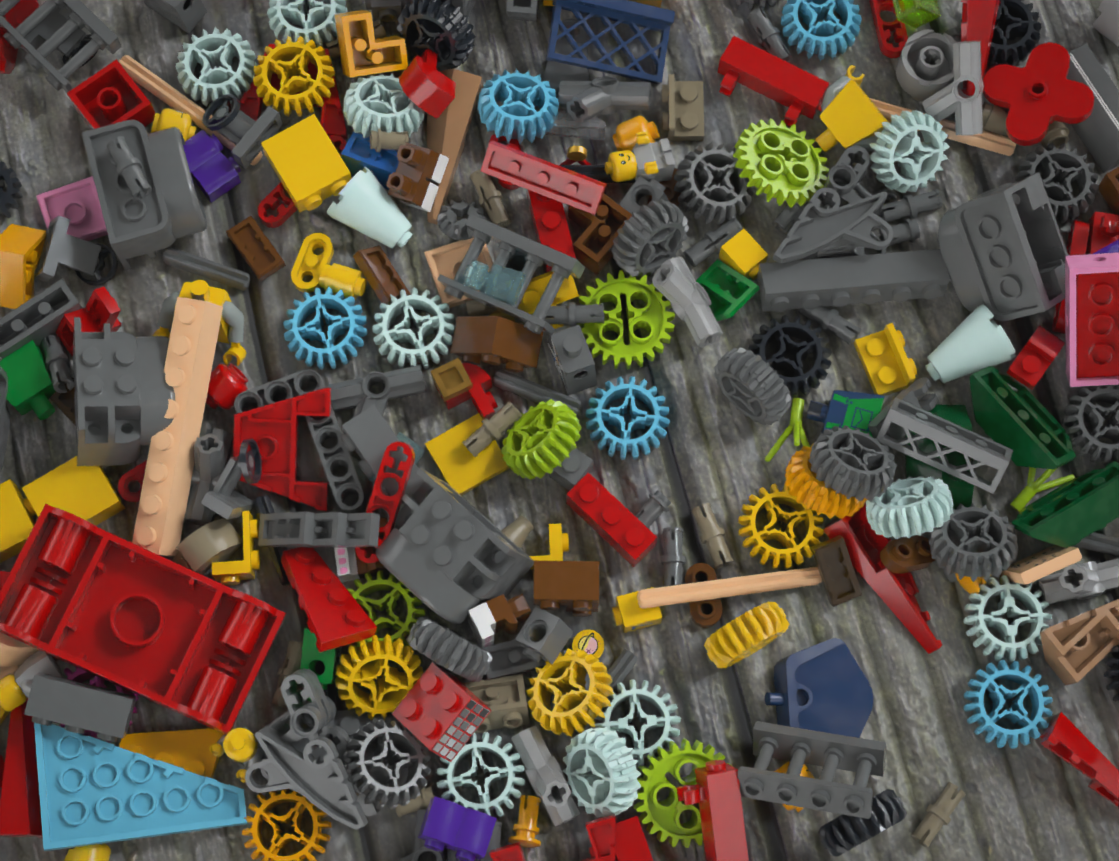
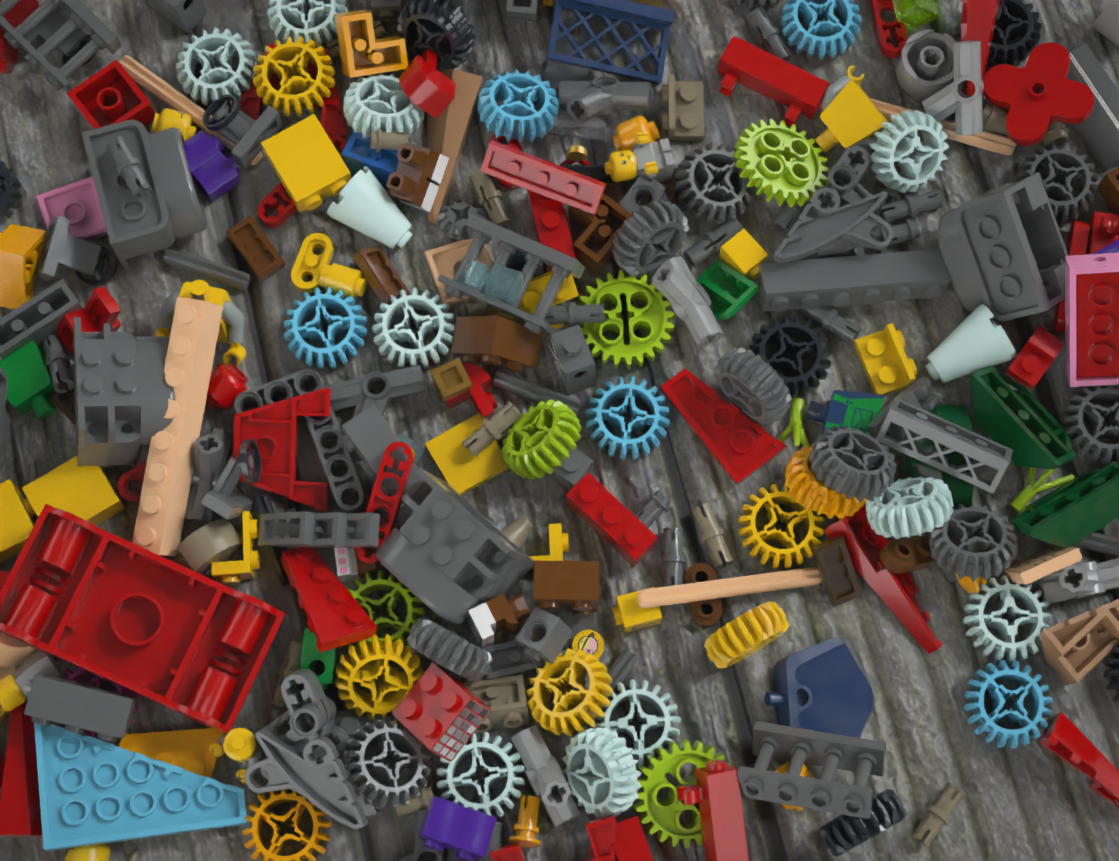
(729, 435): none -> red wing

